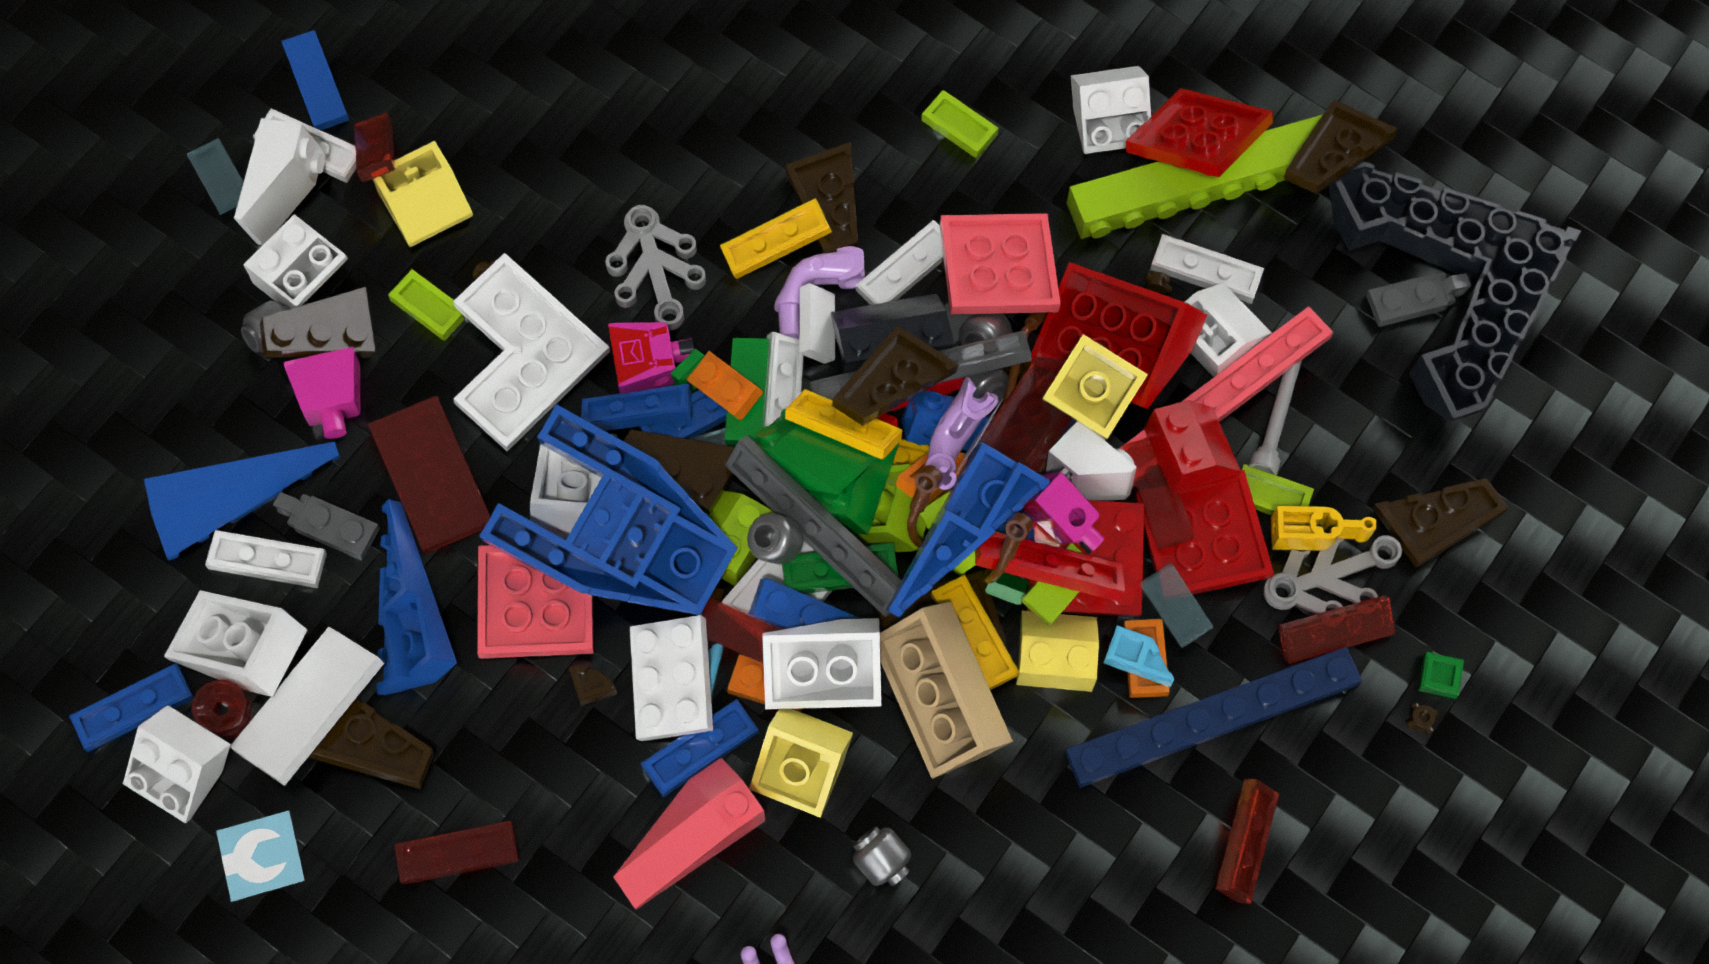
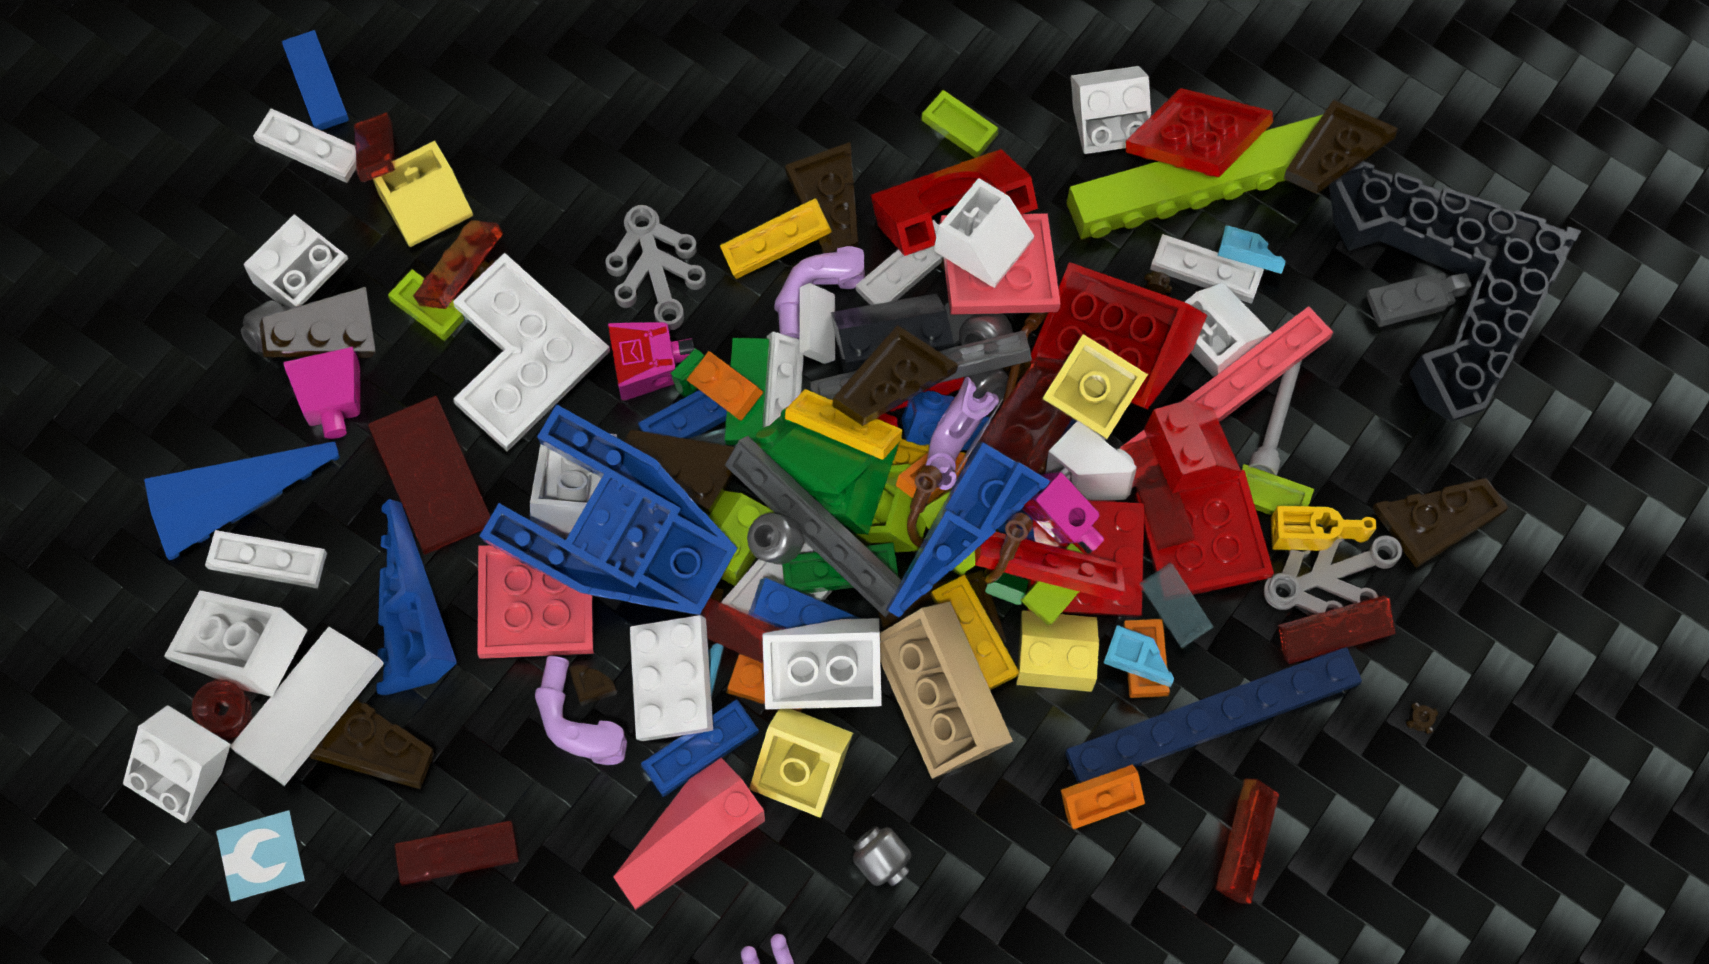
(131, 707): blue tile -> none
(217, 175): clear light blue tile -> none
(277, 177): white slope -> none
(328, 524): dark grey hinge -> none
(458, 264): none -> clear red plate
(600, 742): none -> lavender piece
(638, 407): blue tile -> none
(908, 208): none -> red arch
(984, 233): none -> white slope
(1102, 796): none -> orange plate
(1249, 249): none -> medium azure tile
(1441, 675): green tile -> none

